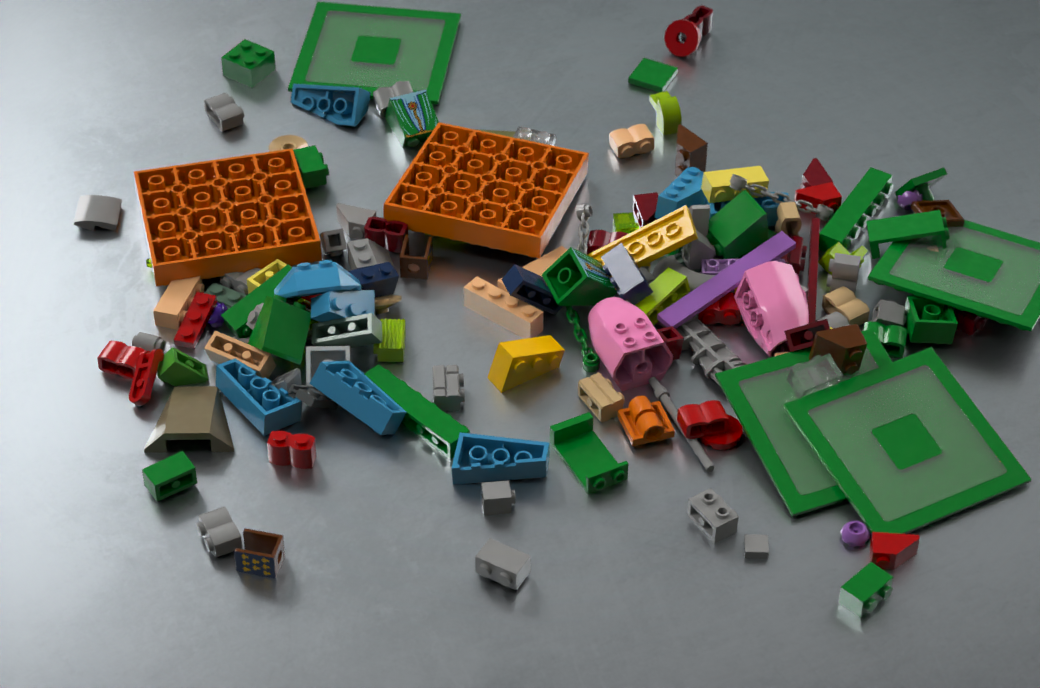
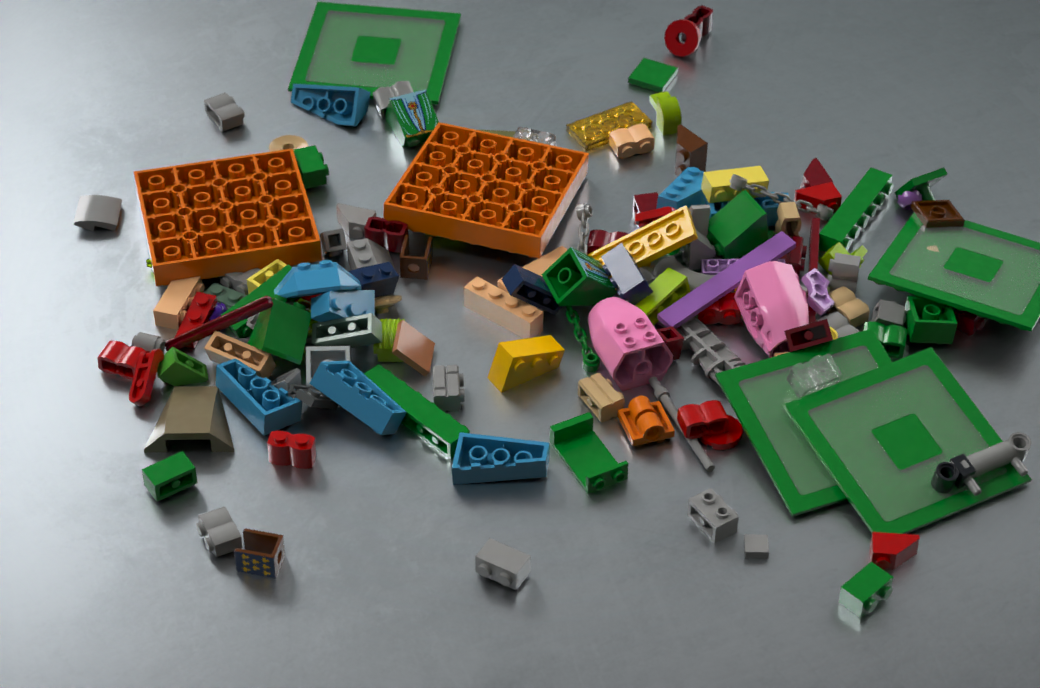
(219, 323): none -> dark red axle
(248, 63): green brick -> none
(413, 348): none -> nougat tile
(497, 497): light grey brick -> none
(595, 129): none -> clear yellow plate
(624, 222): clear neon green brick -> none
(644, 218): none -> red plate
(818, 294): none -> lavender tile
(844, 344): reddish brown slope -> none
(855, 533): medium lavender plate -> none
(906, 228): green panel -> none
(963, 468): none -> light grey piece

